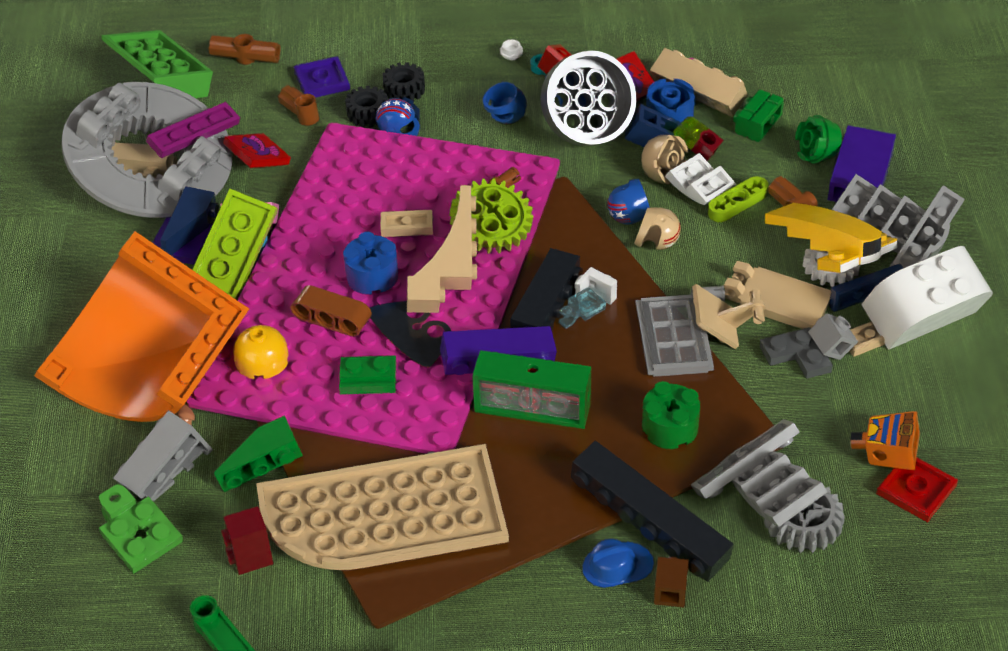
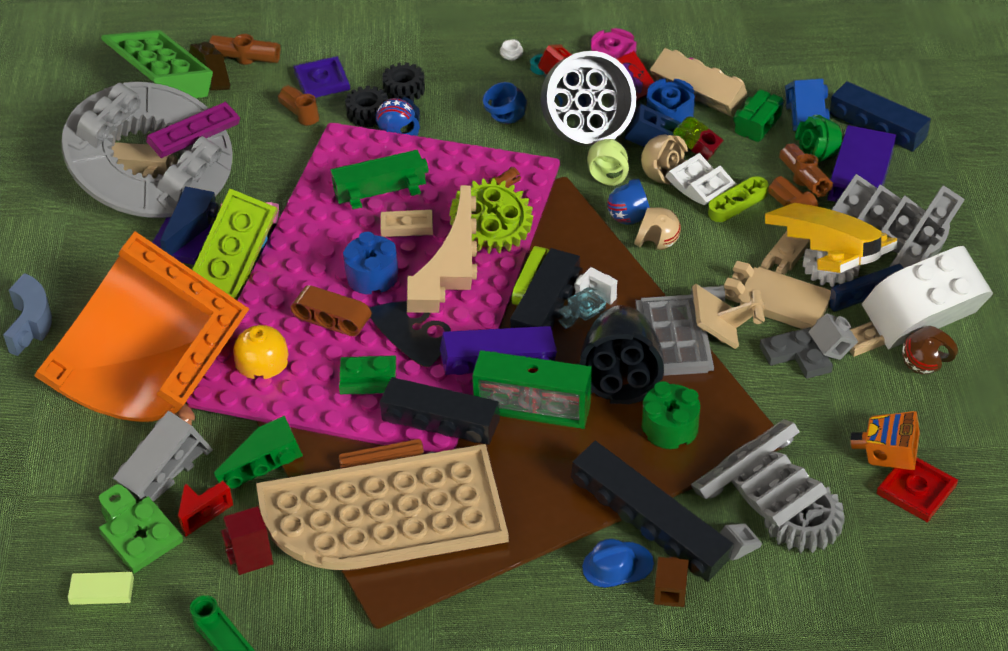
(35, 318): none -> sand blue arch
(100, 588): none -> yellowish green tile
(199, 510): none -> red slope
(214, 60): none -> dark brown slope
(256, 150): red tile -> none
(379, 177): none -> green brick
(381, 453): none -> dark orange axle
(440, 410): none -> black brick
(530, 269): none -> lime beam
(608, 157): none -> yellowish green helmet
(620, 38): none -> dark pink plate
(621, 337): none -> black cylinder
(743, 539): none -> light grey slope
(786, 253): none -> tan hinge
(805, 170): none -> dark orange piece
(806, 99): none -> blue brick
(877, 113): none -> dark blue brick
(922, 352): none -> reddish brown helmet

